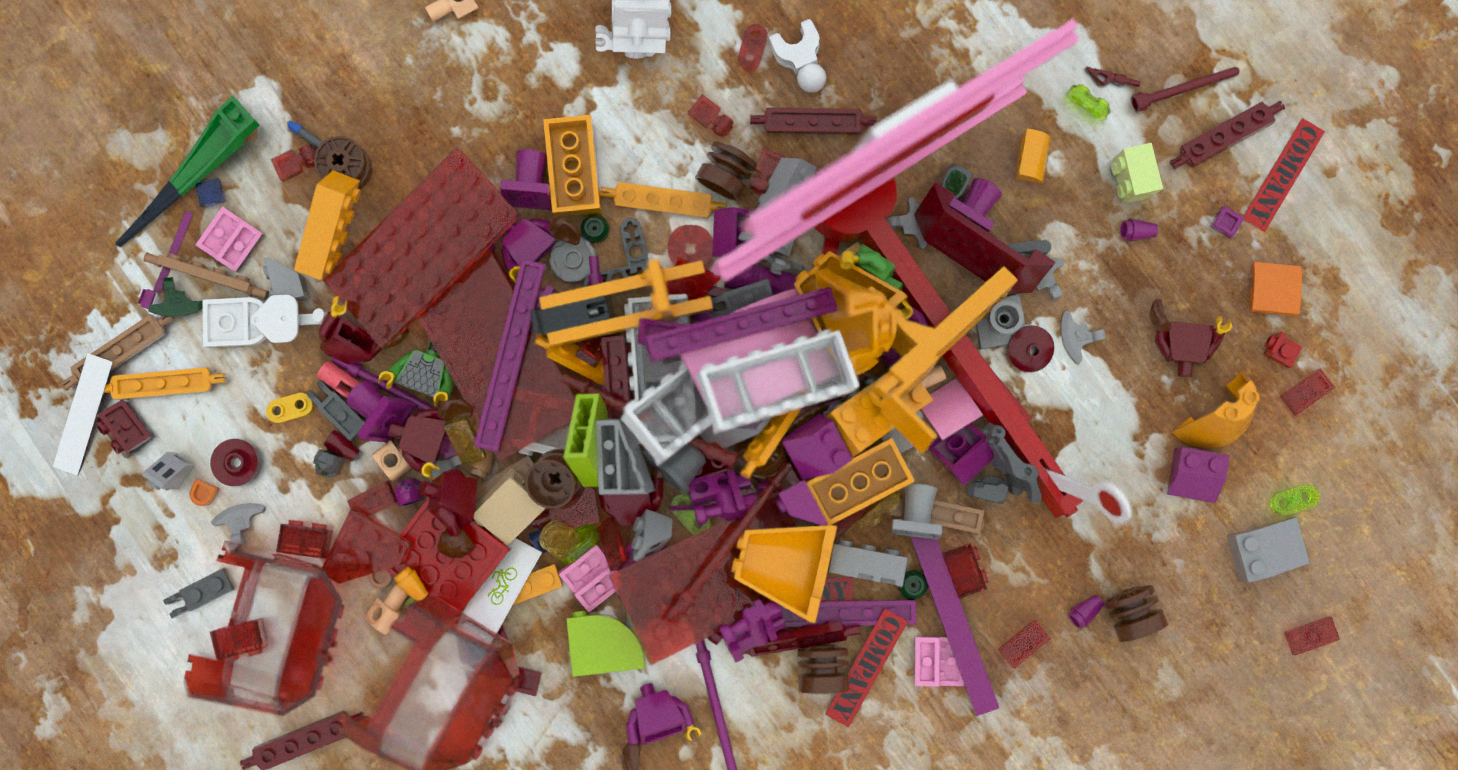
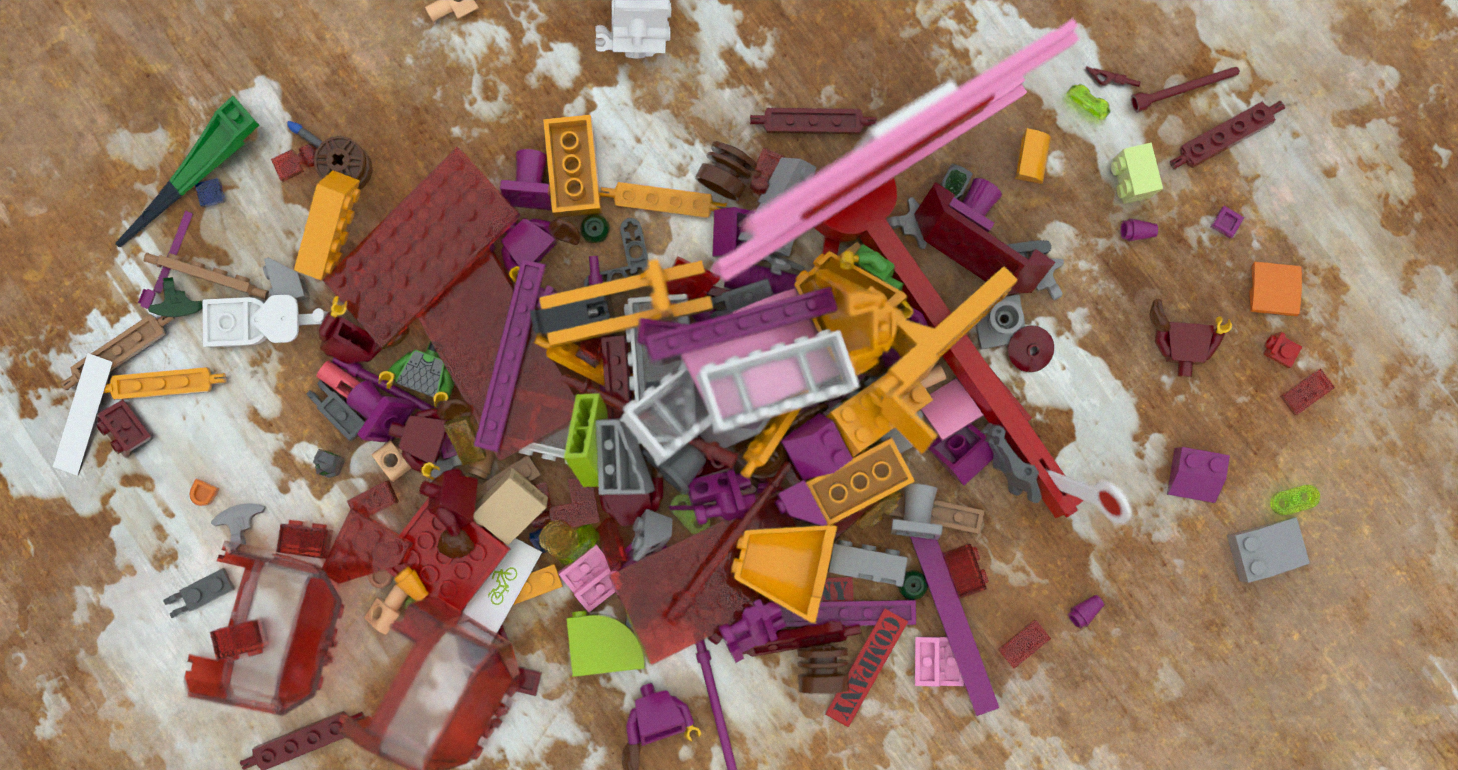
(168, 472): light grey slope -> none
(223, 462): dark red dish -> none
(228, 239): bright pink slope -> none
(289, 408): yellow plate -> none
(341, 446): dark red cone -> none
(408, 492): magenta rock -> none
(545, 487): reddish brown wheel -> none
(571, 261): light grey tile -> none
(686, 234): clear red plate -> none
(706, 111): clear red plate -> none
(752, 46): clear red plate -> none
(801, 57): white piece -> none
(989, 489): dark grey rock -> none
(1076, 336): light grey piece -> none
(1136, 613): reddish brown wheel -> none
(1224, 423): light orange cone -> none
(1283, 174): red sticker -> none
(1312, 635): clear red plate -> none

